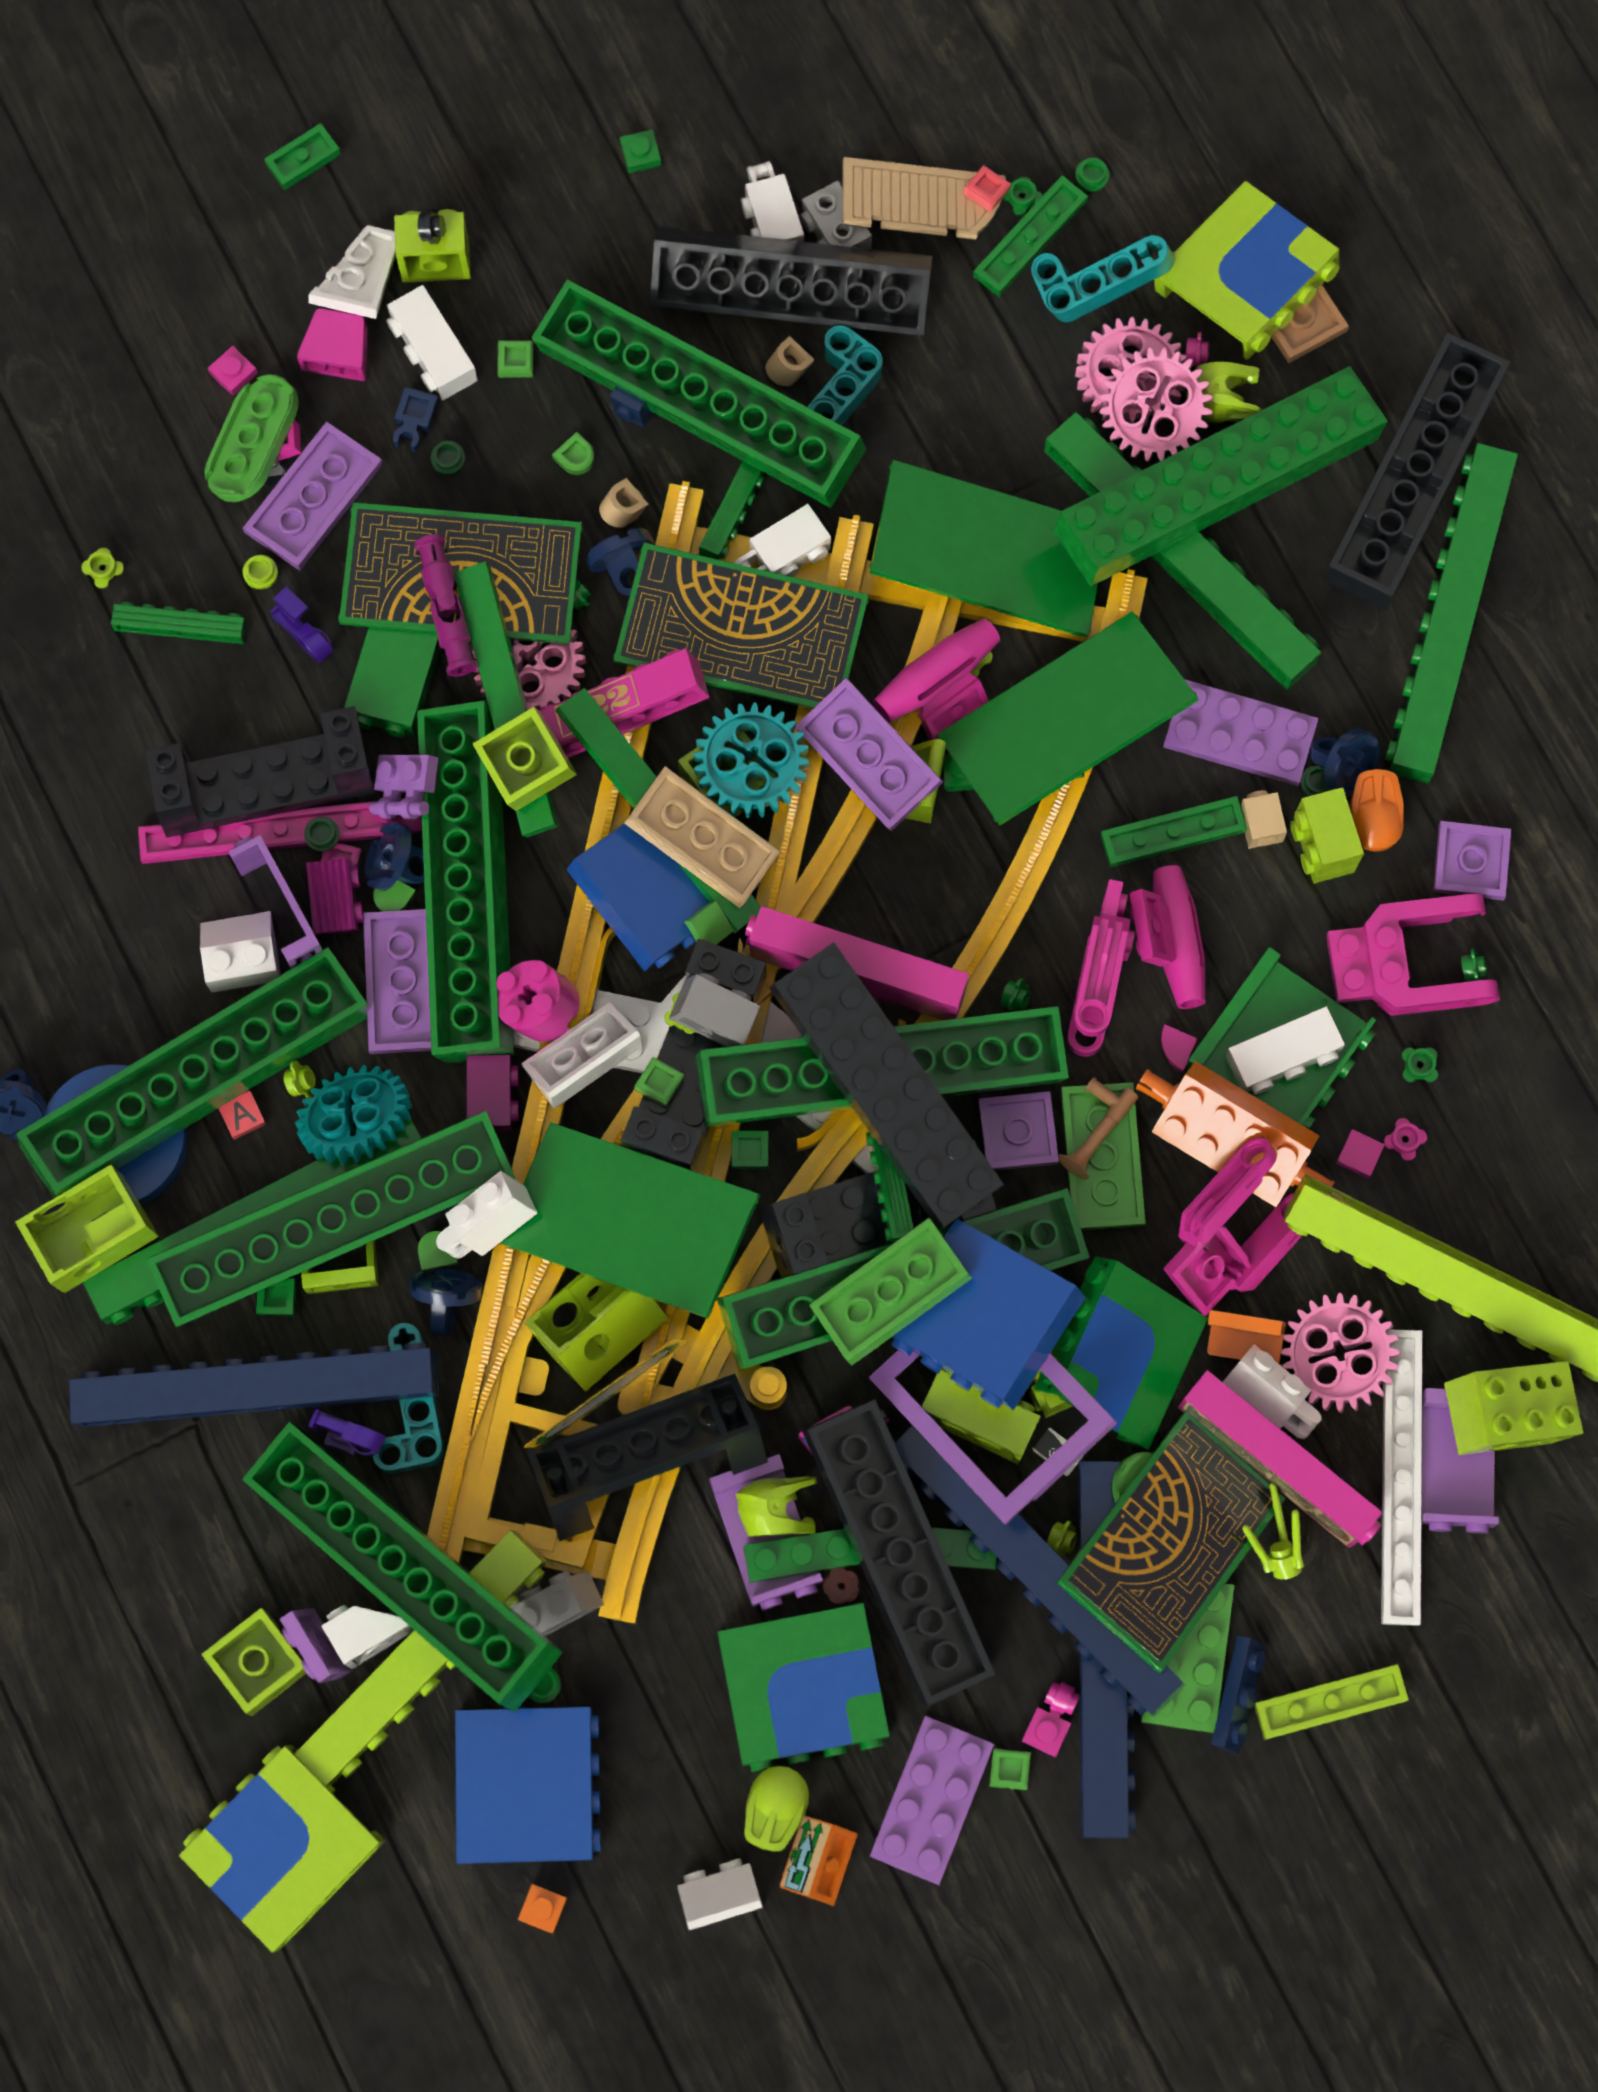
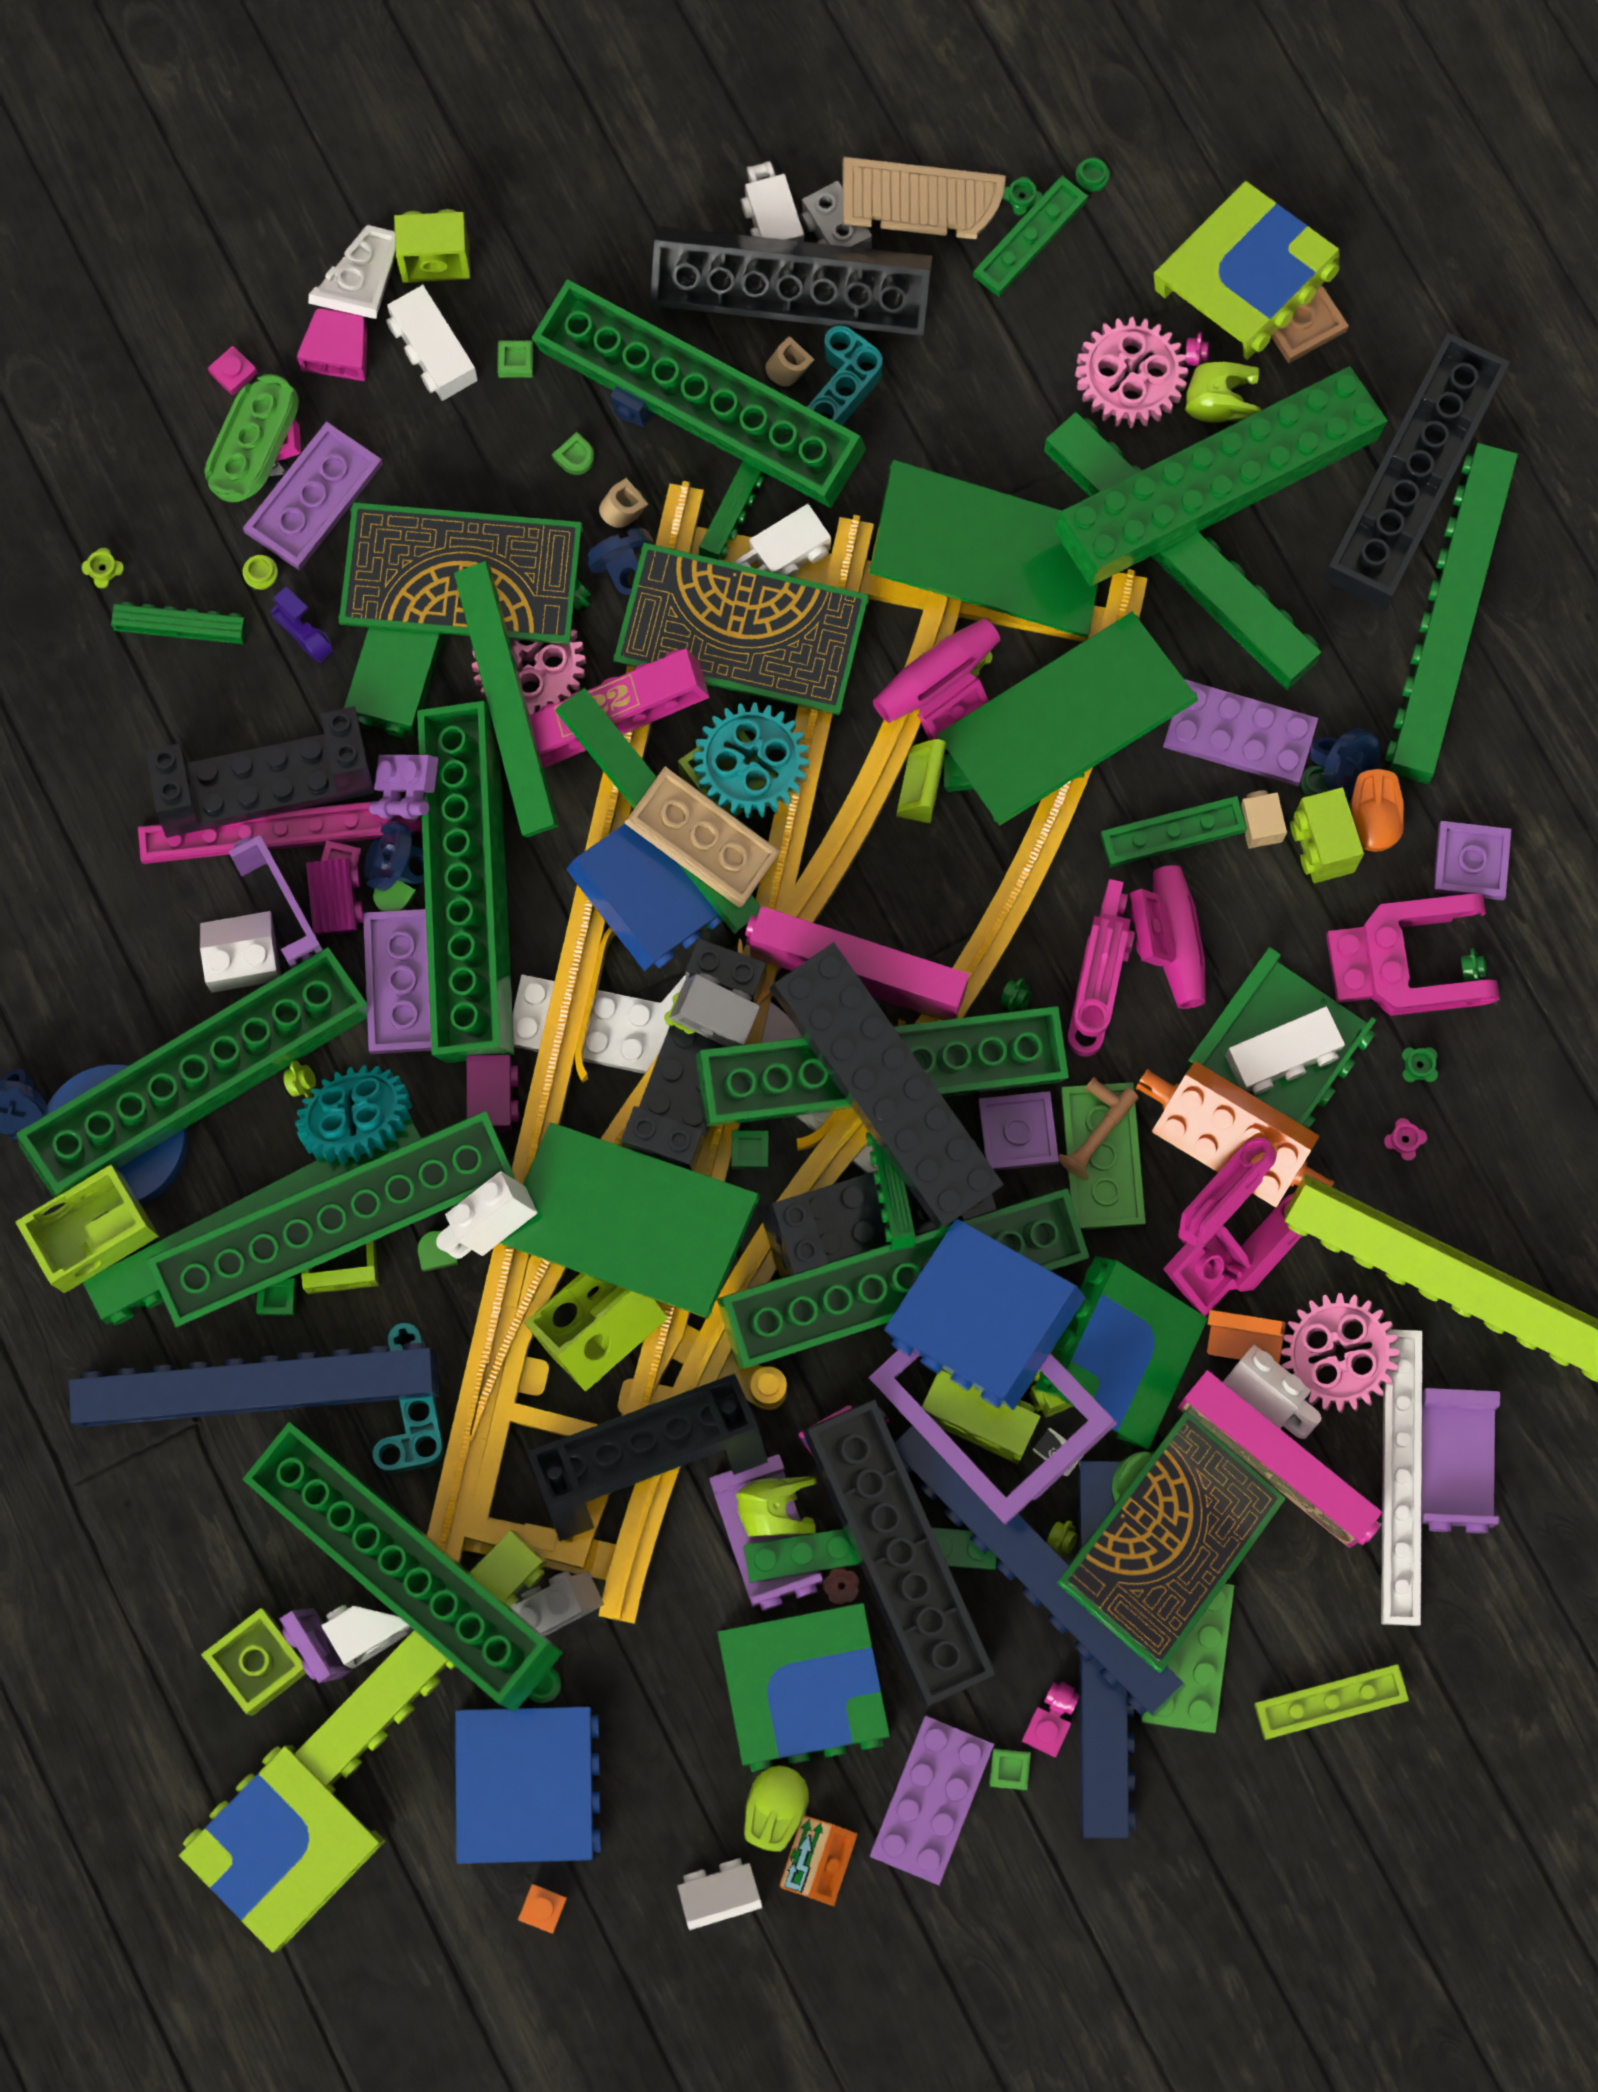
(242, 1115): coral tile -> none
(302, 156): green plate -> none
(321, 834): dark green plate -> none
(347, 1435): dark purple piece -> none
(414, 414): dark blue plate -> none
(431, 226): black plate -> none
(439, 584): magenta piece -> none
(445, 1292): dark blue tile -> none
(448, 457): dark green plate -> none
(524, 759): lime brick -> none
(537, 1000): dark pink brick -> none
(582, 1054): white slope -> none
(607, 1393): sticker -> none
(640, 151): green plate -> none
(659, 1082): bright green tile -> none
(709, 924): bright green tile -> none
(869, 754): medium lavender plate -> none
(890, 1291): bright green plate -> none
(986, 188): coral tile -> none
(1105, 271): teal beam -> none
(1126, 392): bright pink gear -> none
(1177, 1047): dark pink tile -> none
(1238, 1694): dark blue plate -> none
(1283, 1559): lime plant -> none
(1360, 1154): dark pink tile -> none
(1513, 1408): lime piece -> none

